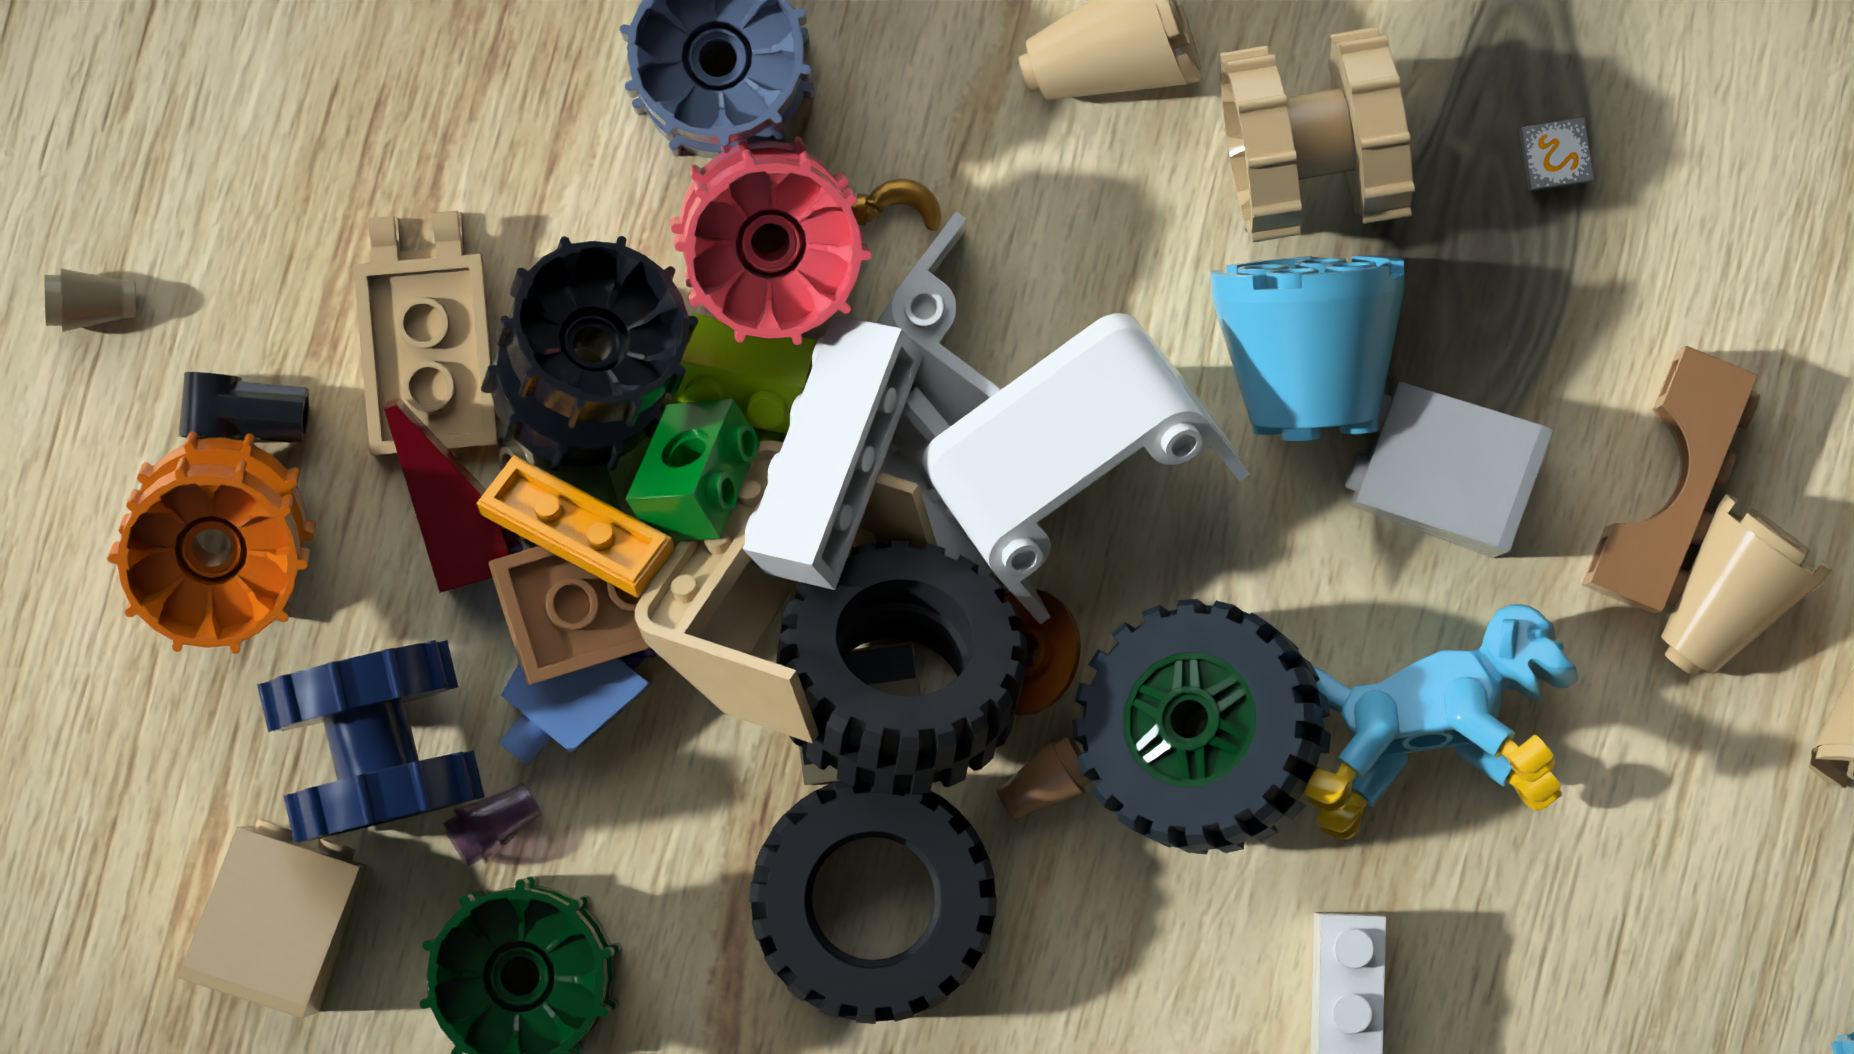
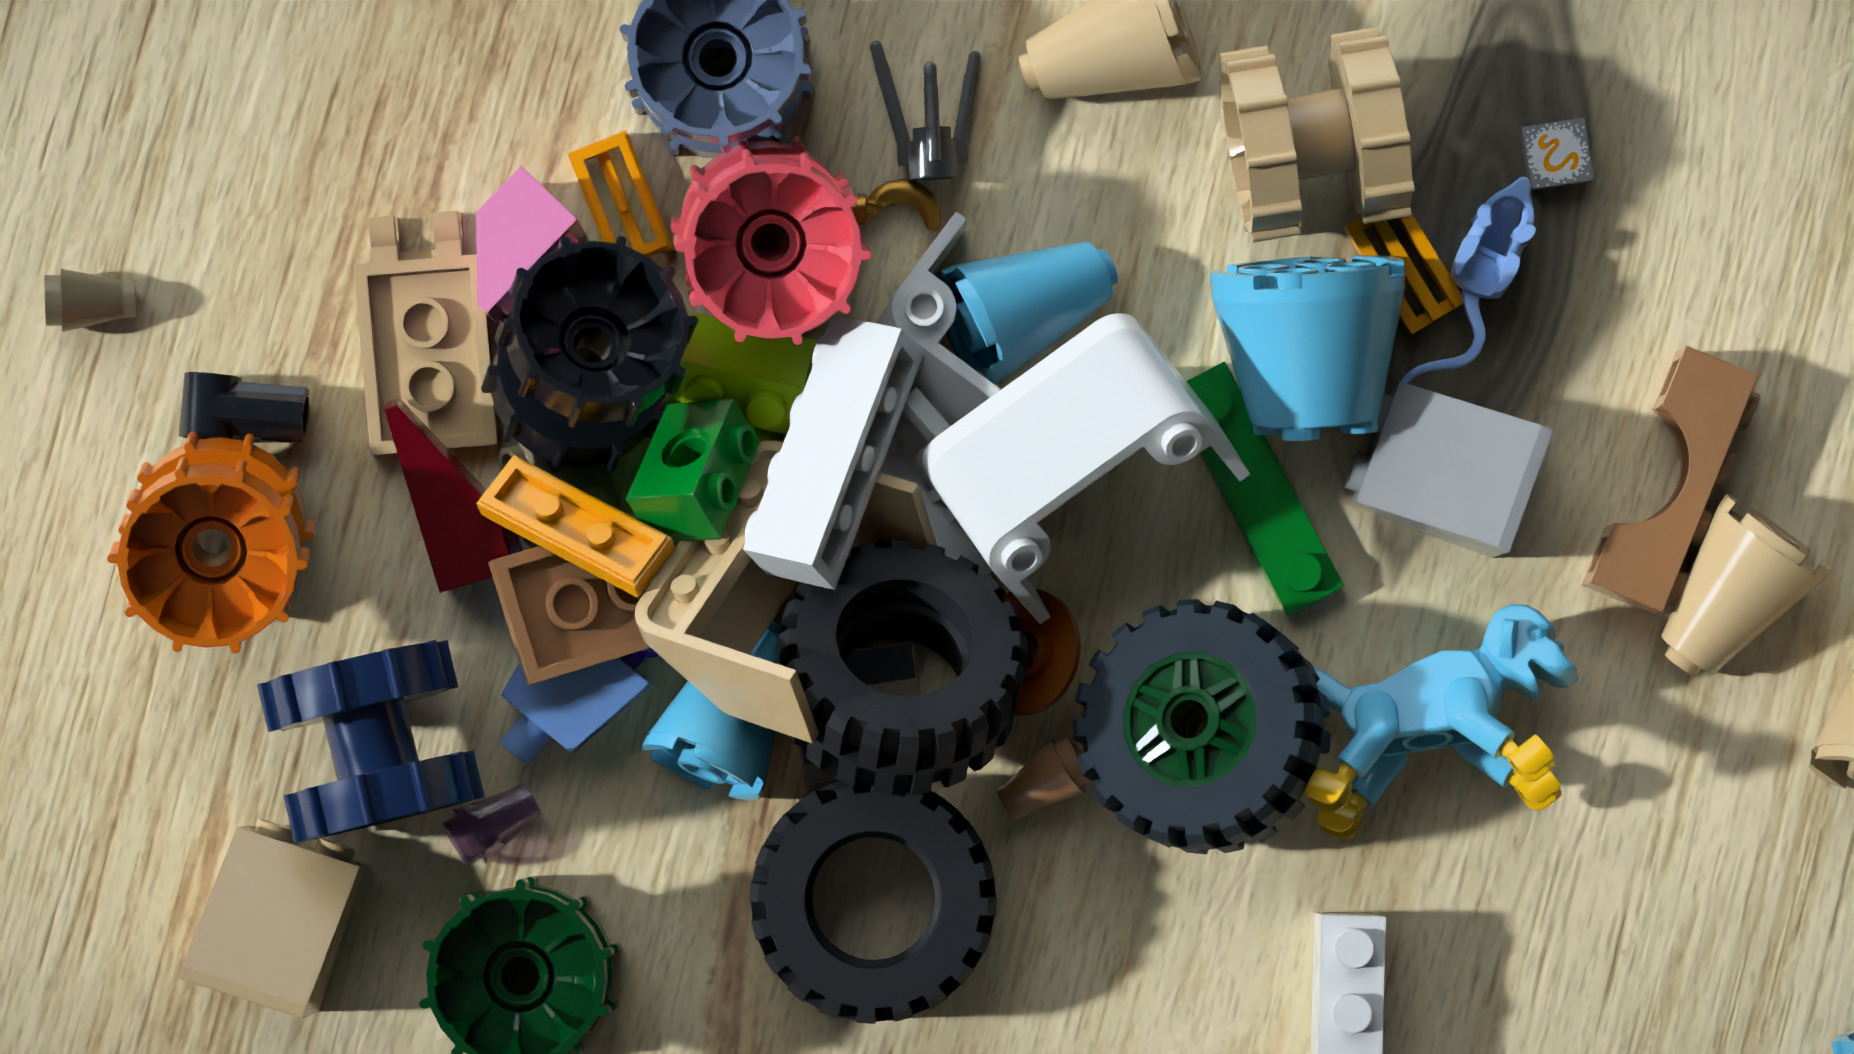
(515, 232): none -> bright pink slope
(600, 151): none -> light orange tile
(713, 747): none -> medium azure cone
(932, 150): none -> dark grey plant
(1024, 303): none -> medium azure cone
(1264, 501): none -> green plate
(1428, 256): none -> light orange tile
(1488, 262): none -> light blue animal

